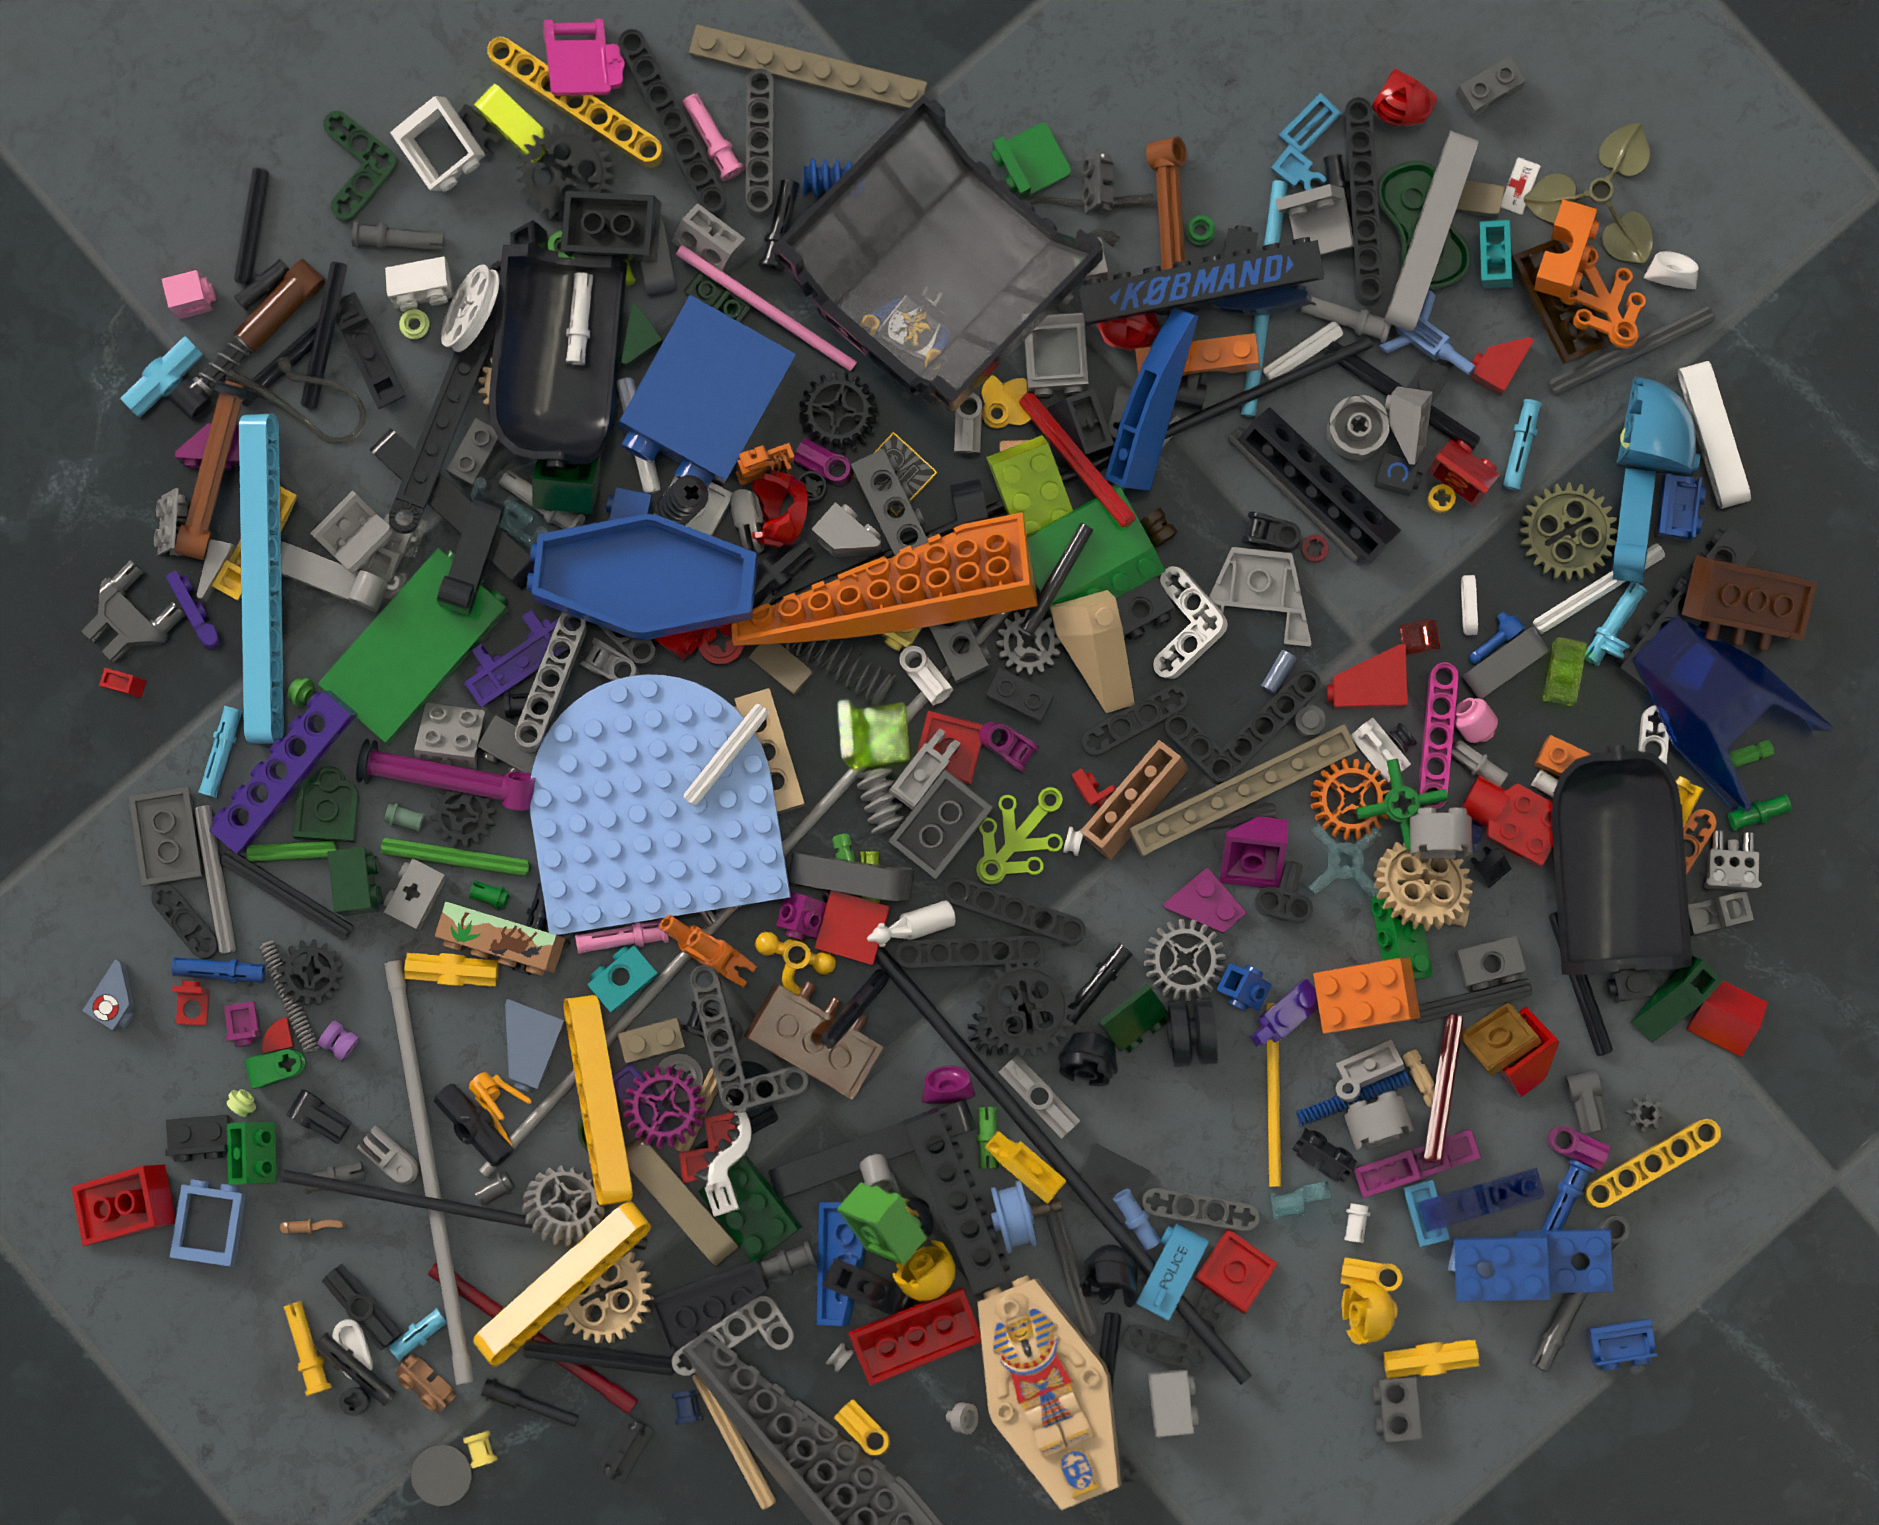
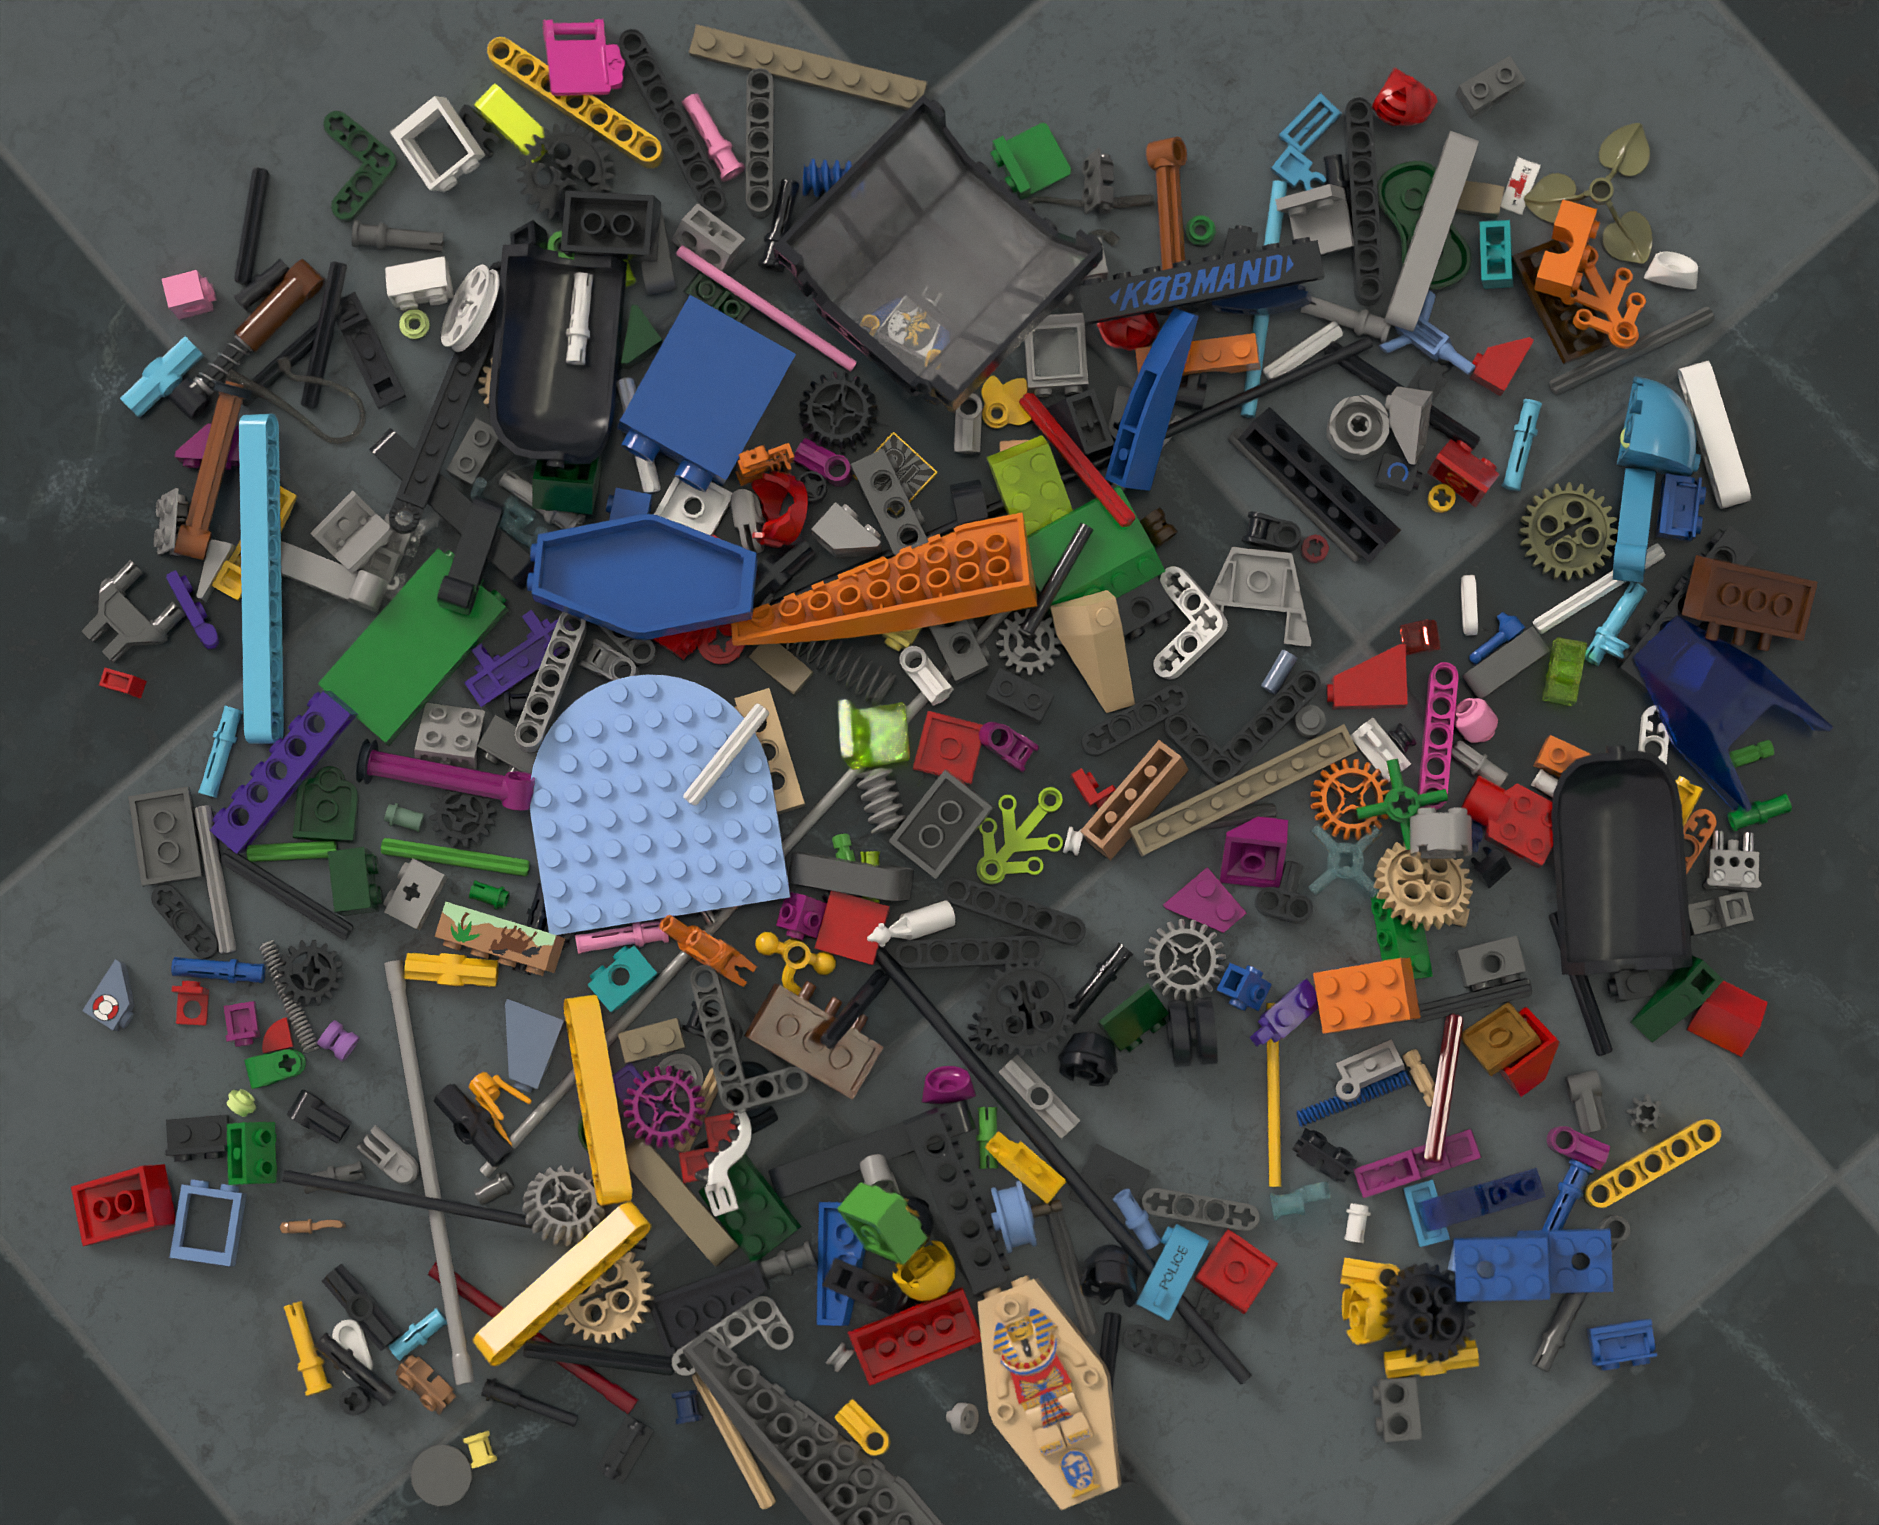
(300, 691): bright green plate -> none
(683, 500): black piece -> none
(923, 771): light grey hinge -> none
(1171, 1402): light grey brick -> none
(1378, 1122): light grey brick -> none
(1426, 1313): none -> black gear

